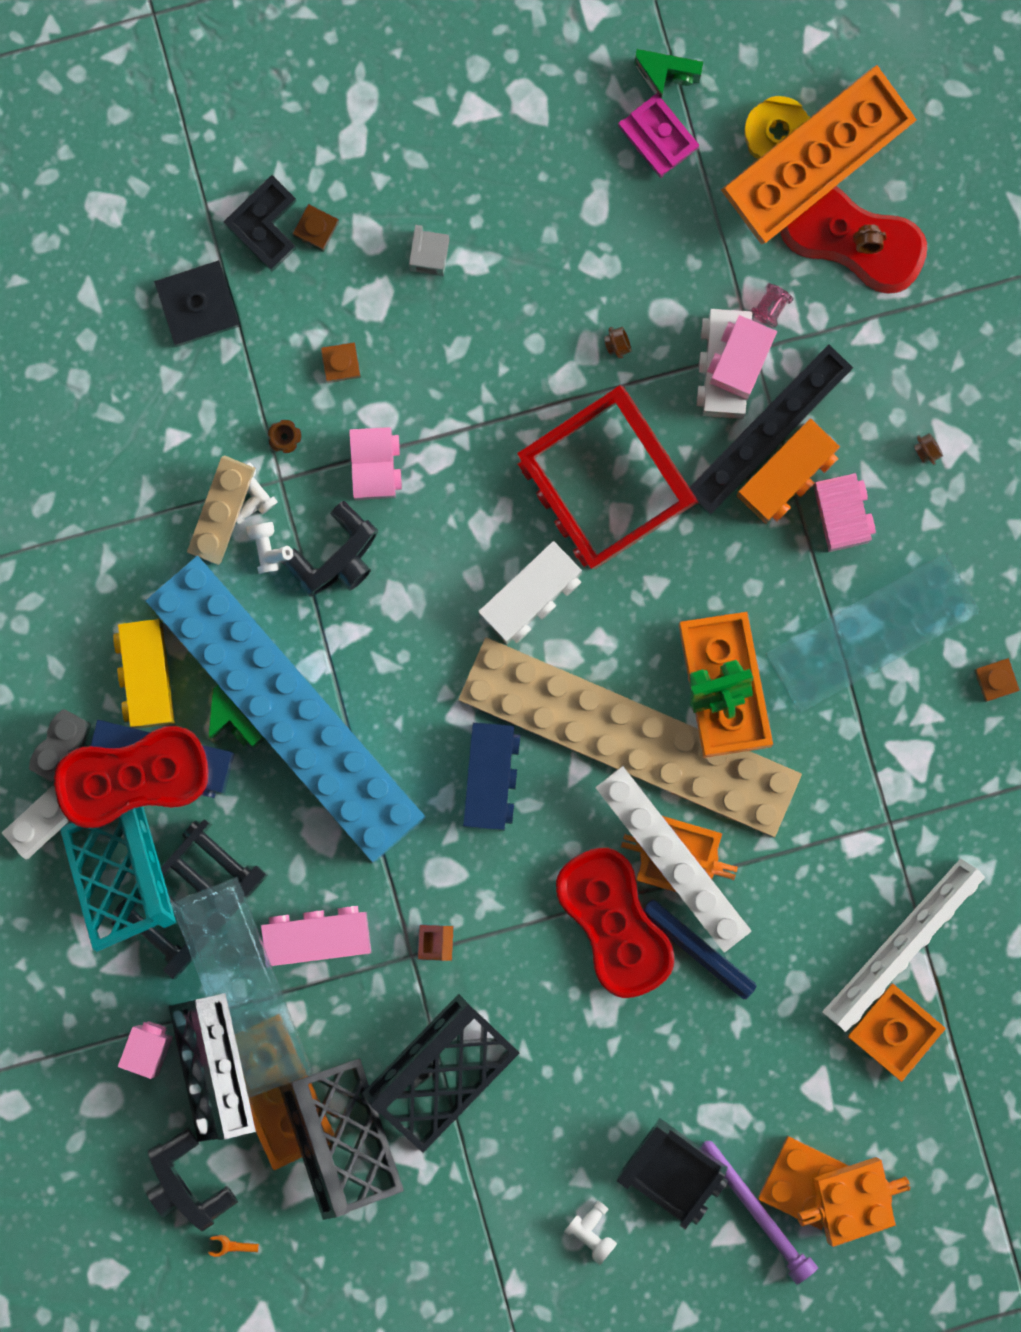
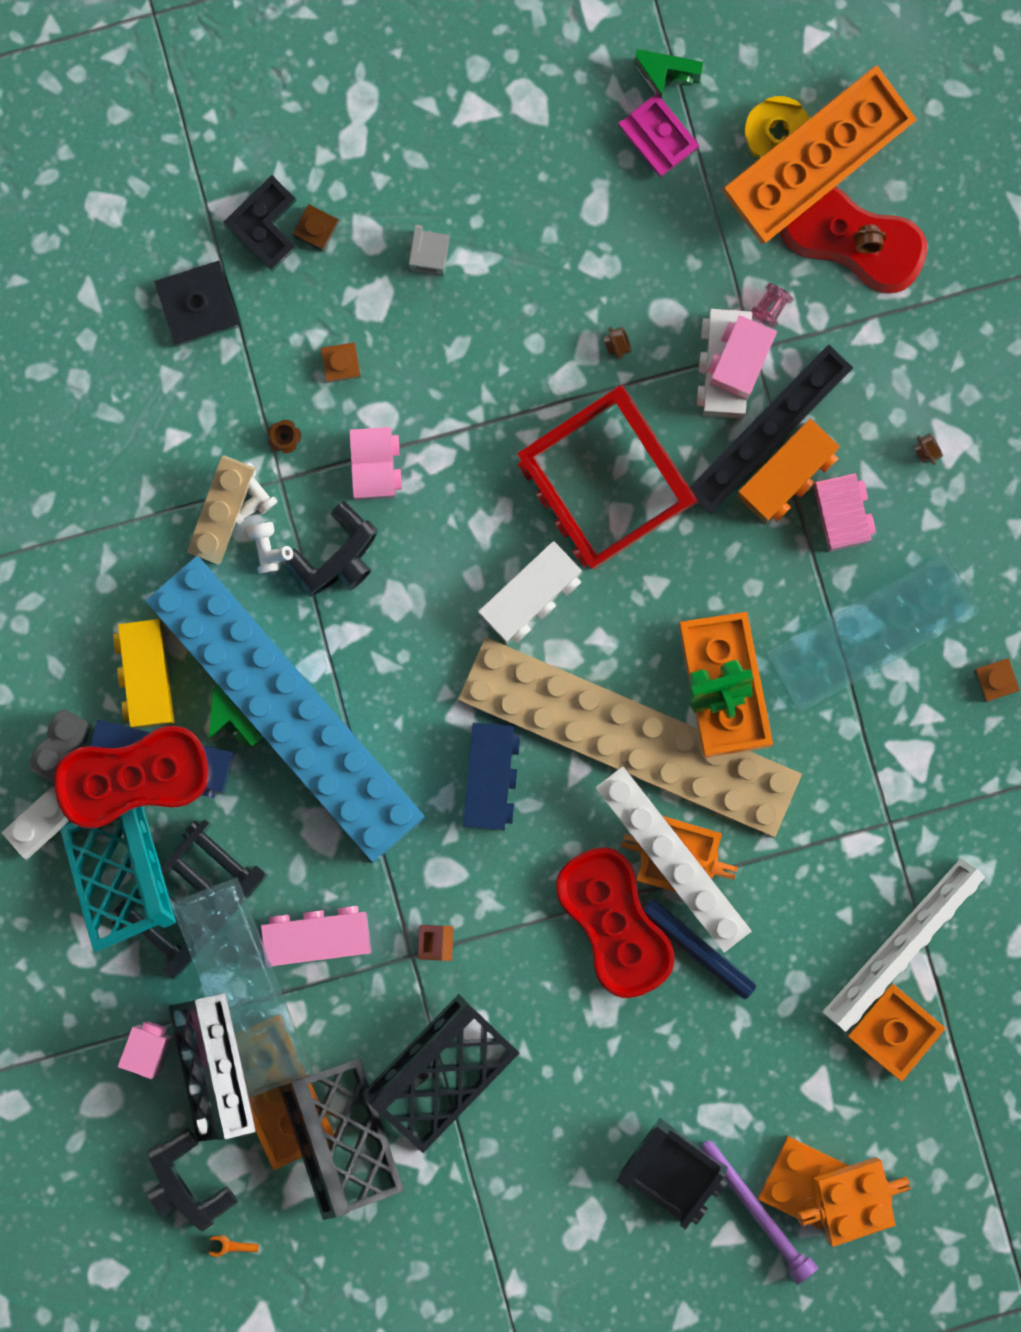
(583, 1231): white piece -> none

